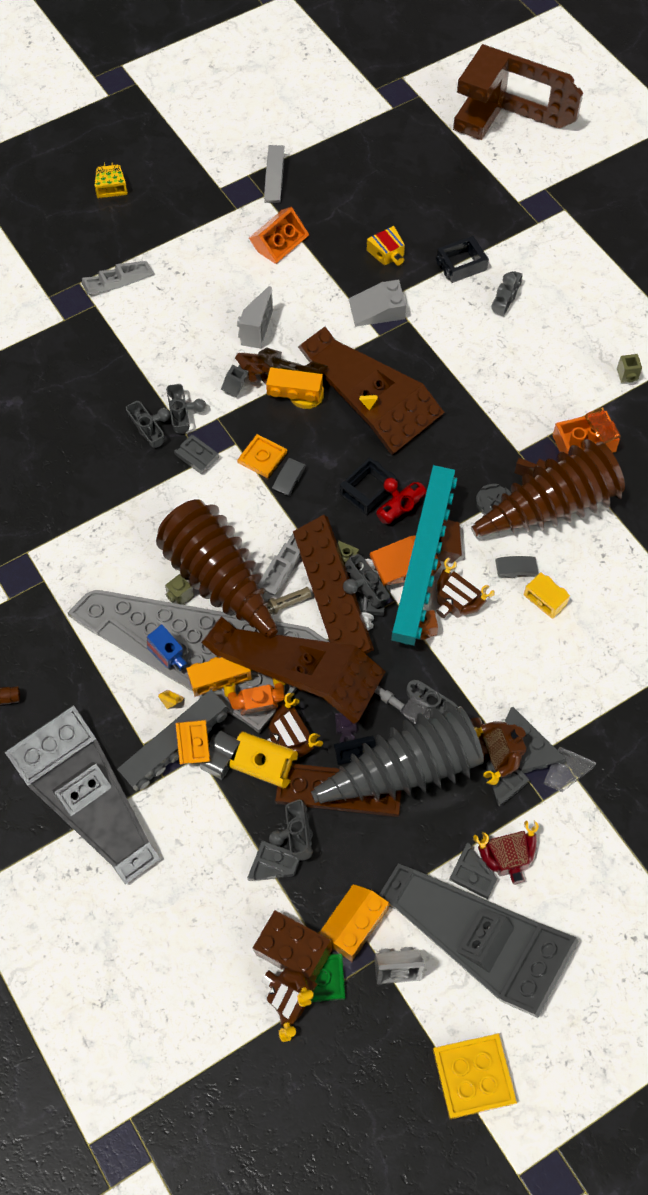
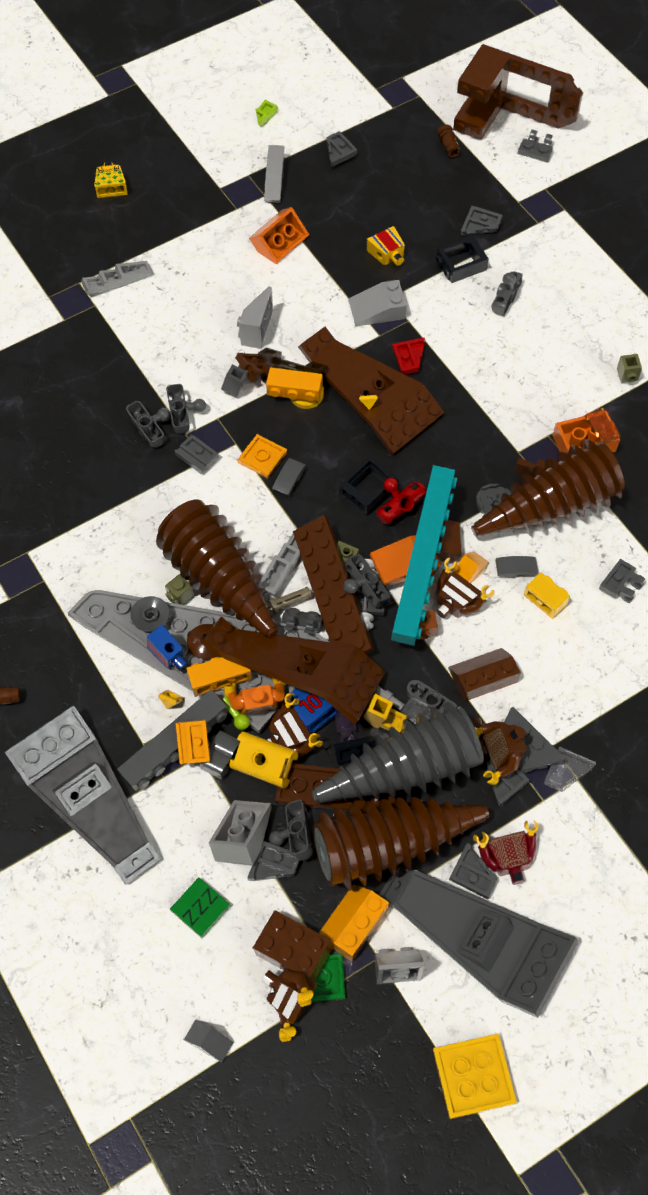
(149, 606): none -> dark grey dish
(194, 643): none -> reddish brown dish
(200, 907): none -> green tile
(208, 1040): none -> dark grey slope
(241, 721): none -> lime bar
(241, 833): none -> light grey slope
(265, 112): none -> lime slope
(309, 620): none -> dark grey plate
(313, 710): none -> blue torso
(339, 148): none -> dark grey wing
(382, 715): none -> yellow brick
(386, 836): none -> reddish brown cone
(409, 355): none -> red wing
(448, 139): none -> reddish brown axle
(471, 566): none -> light orange slope
(481, 221): none -> dark grey wing
(485, 674): none -> reddish brown slope
(534, 149): none -> dark grey plate
(618, 577): none -> dark grey plate

